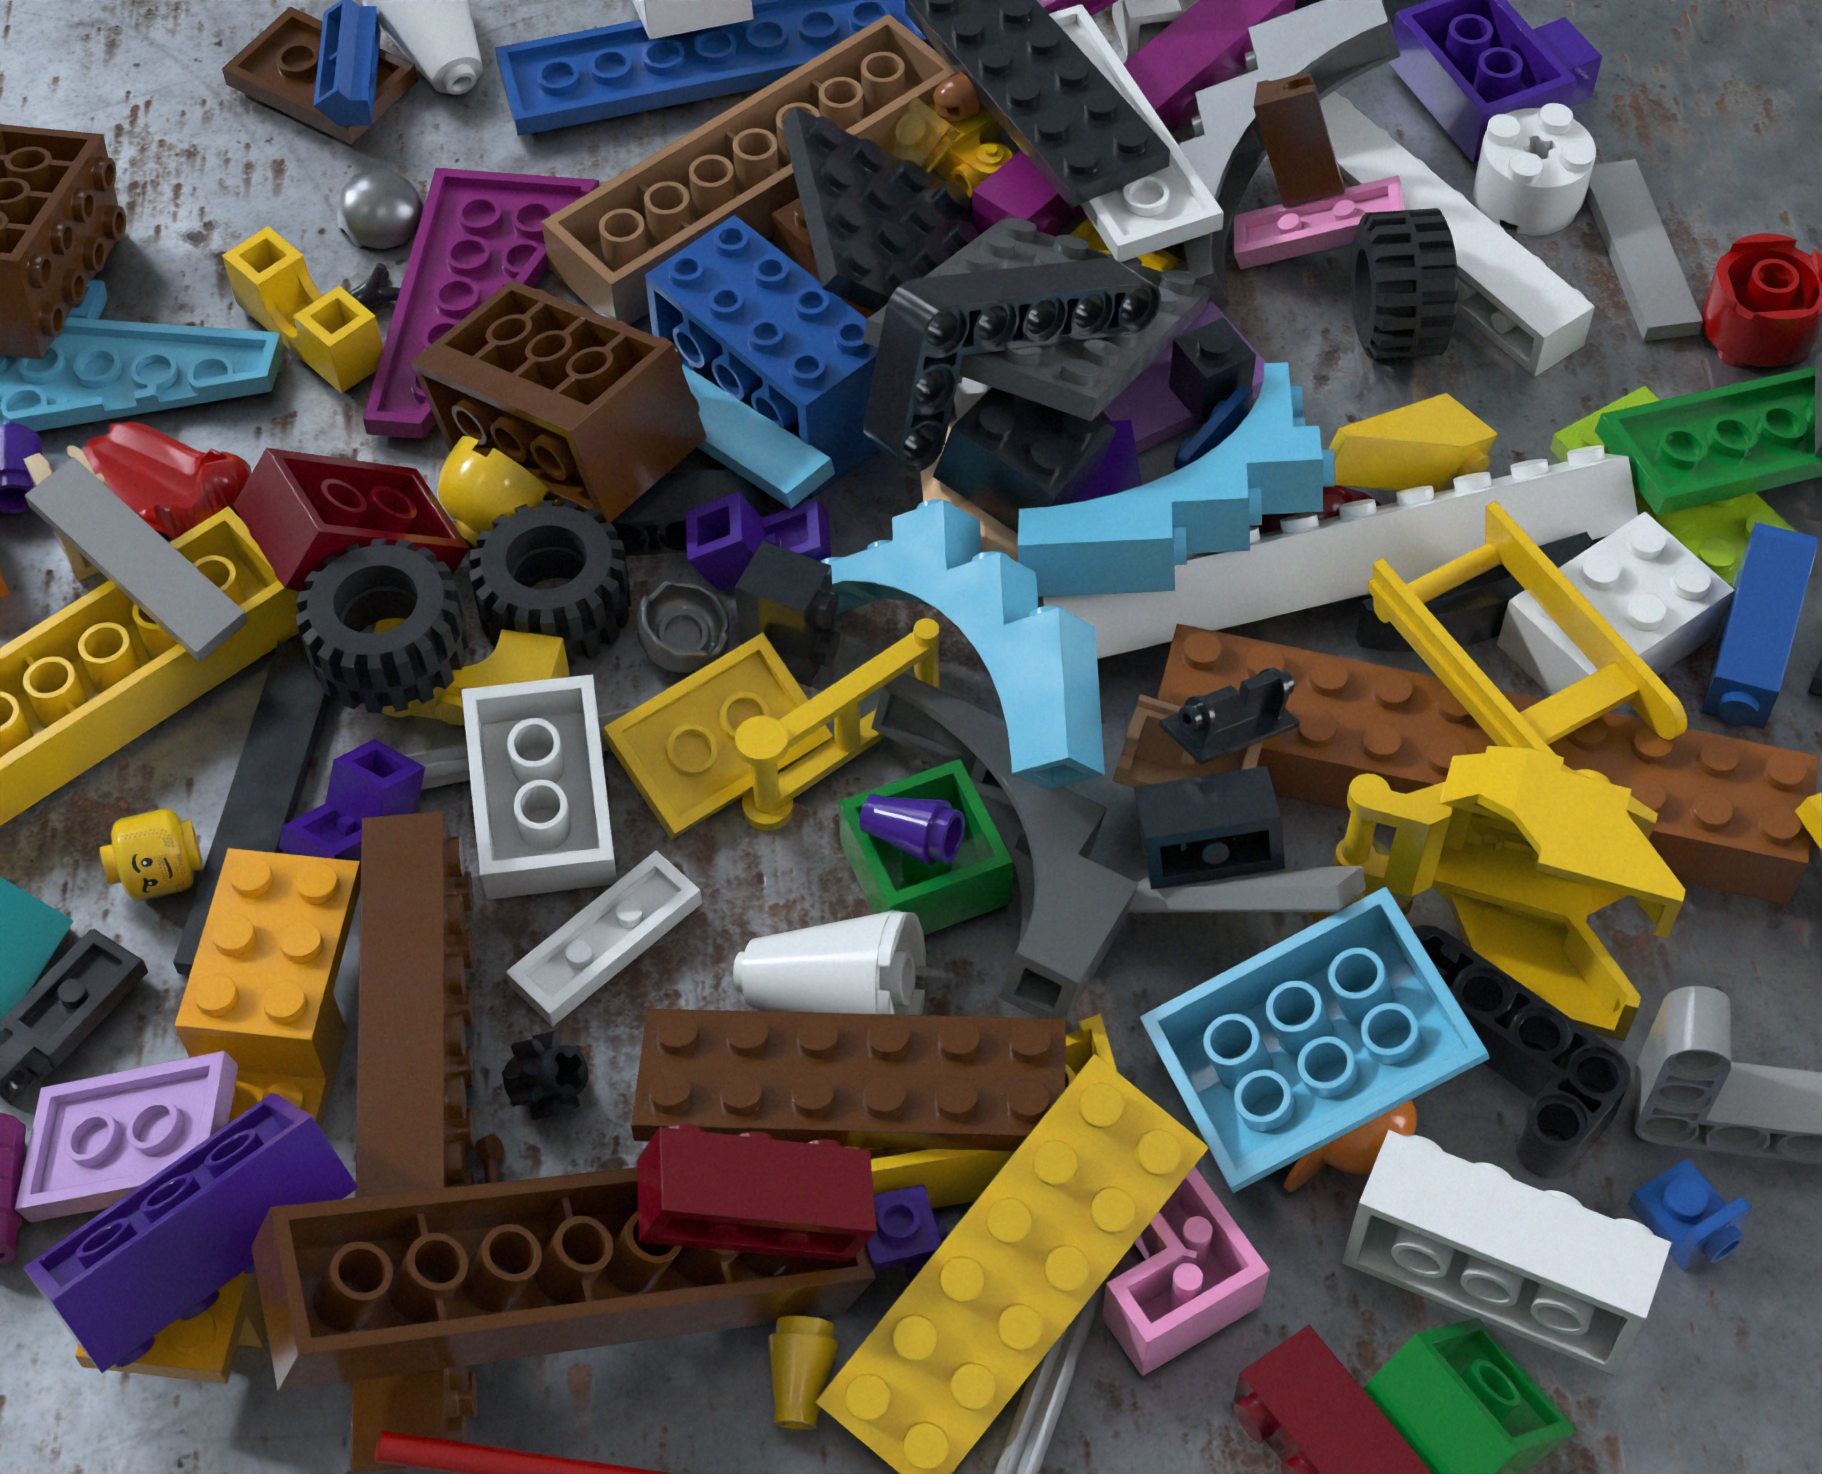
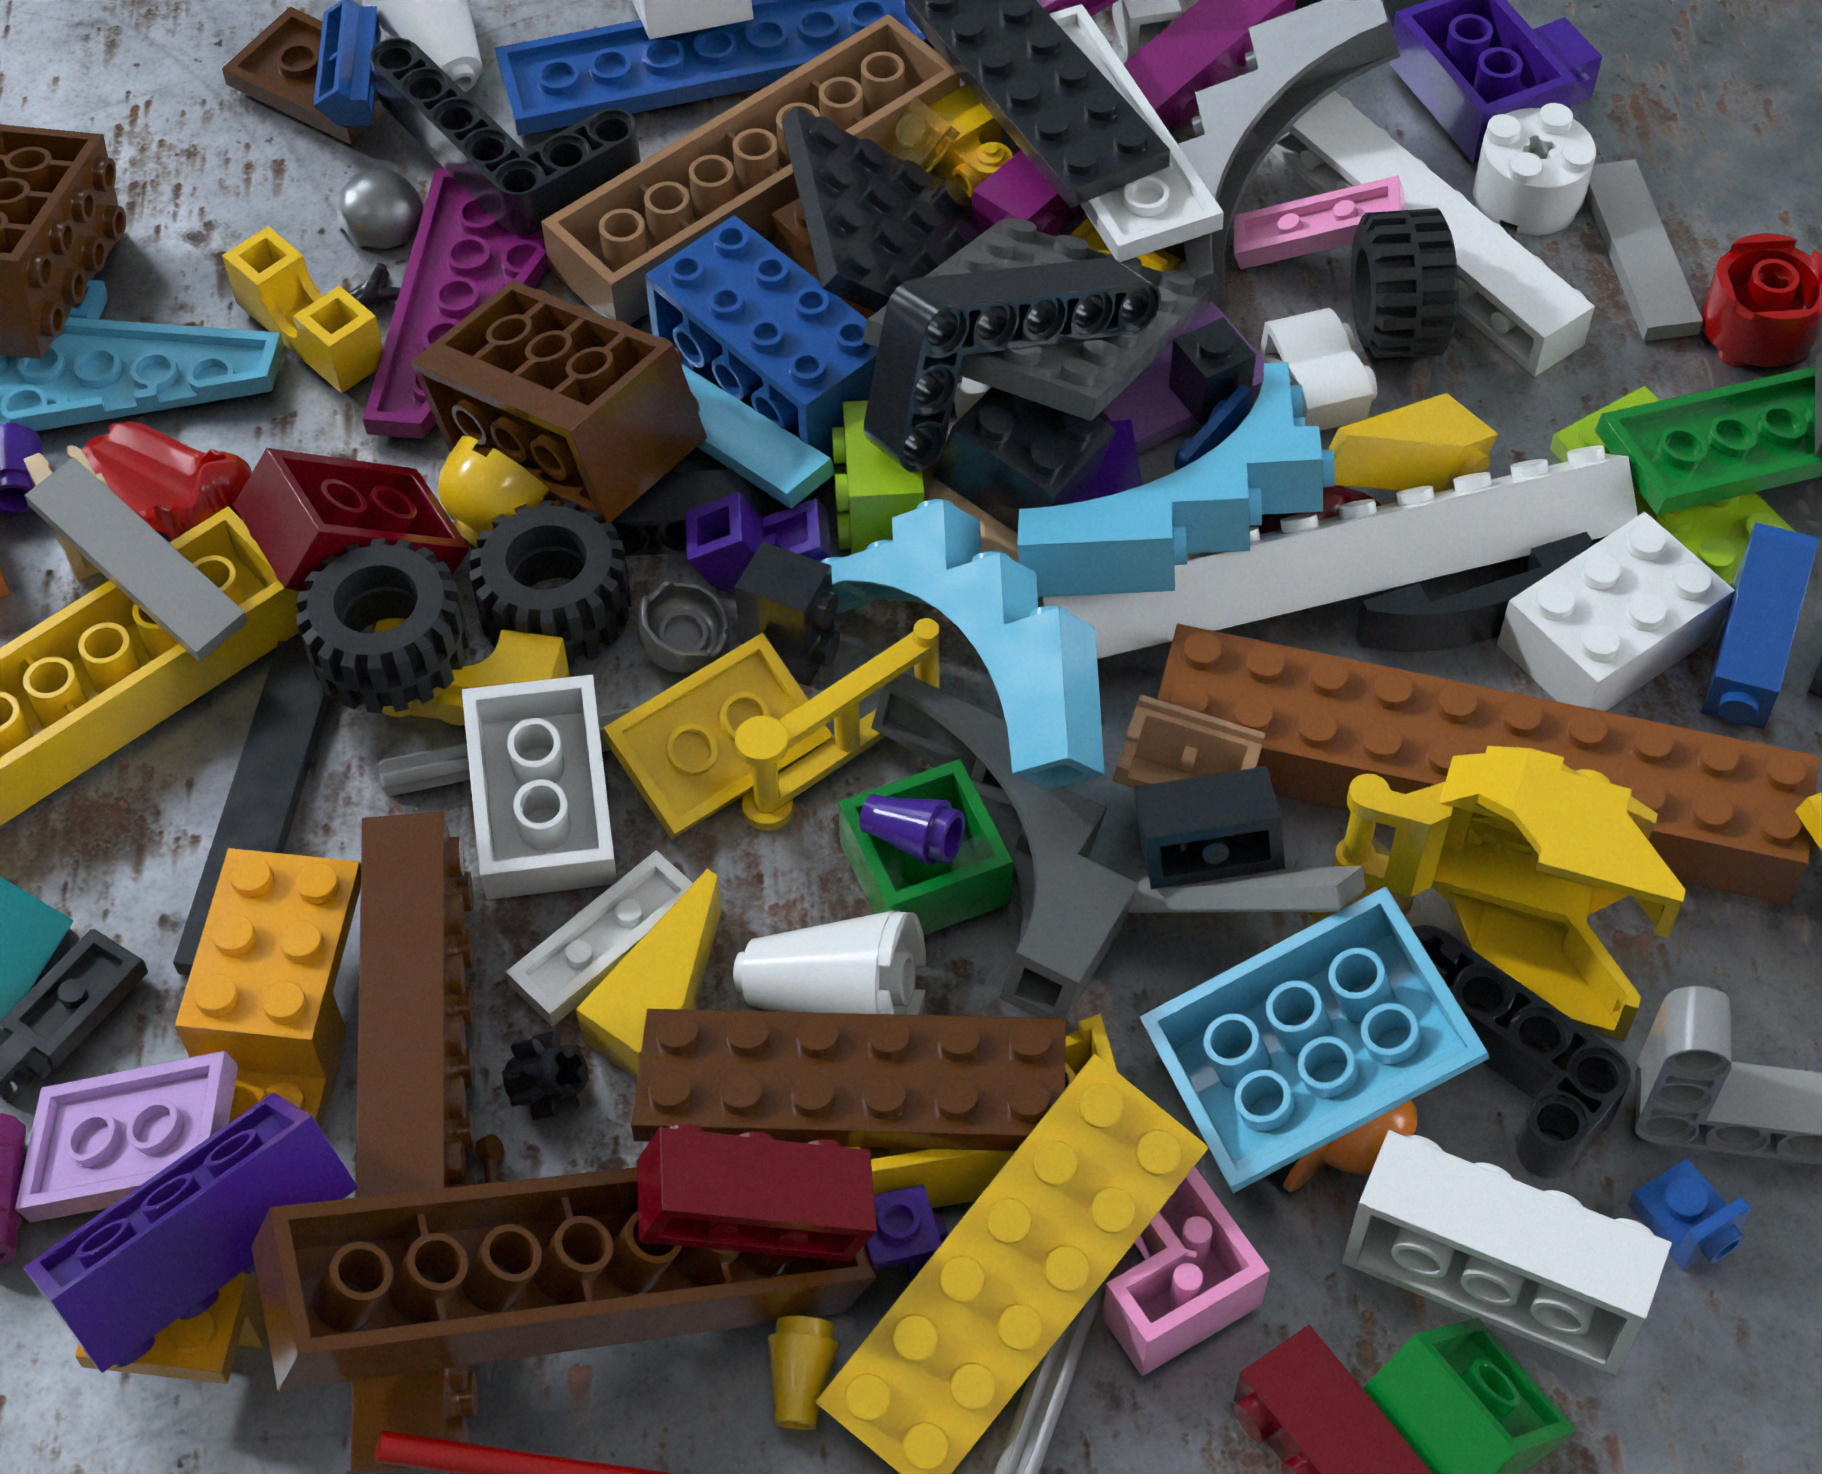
(152, 854): yellow head -> none
(361, 785): dark purple brick -> none
(509, 182): none -> black beam
(657, 973): none -> yellow slope
(869, 485): none -> lime brick
(956, 99): dark orange hinge -> none
(1233, 718): black hinge -> none
(1297, 139): reddish brown hinge -> none
(1323, 361): none -> white brick
(1620, 673): yellow piece -> none

